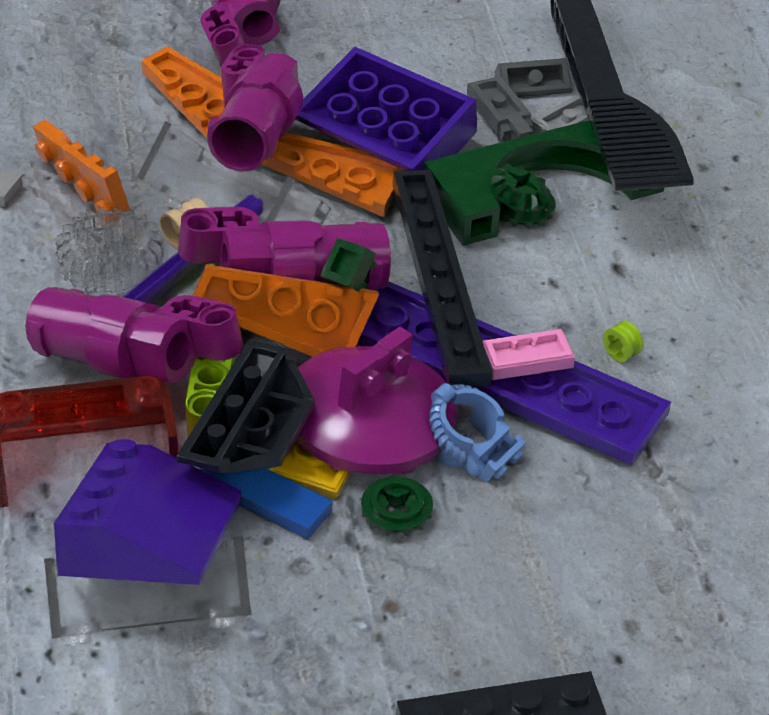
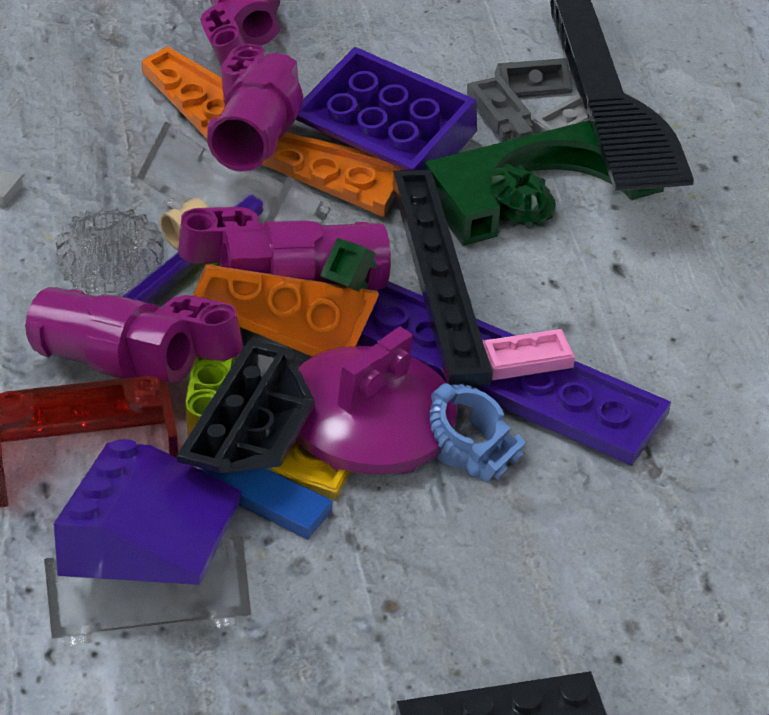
(85, 172): orange wing -> none
(397, 492): dark green gear -> none
(622, 341): lime bush -> none

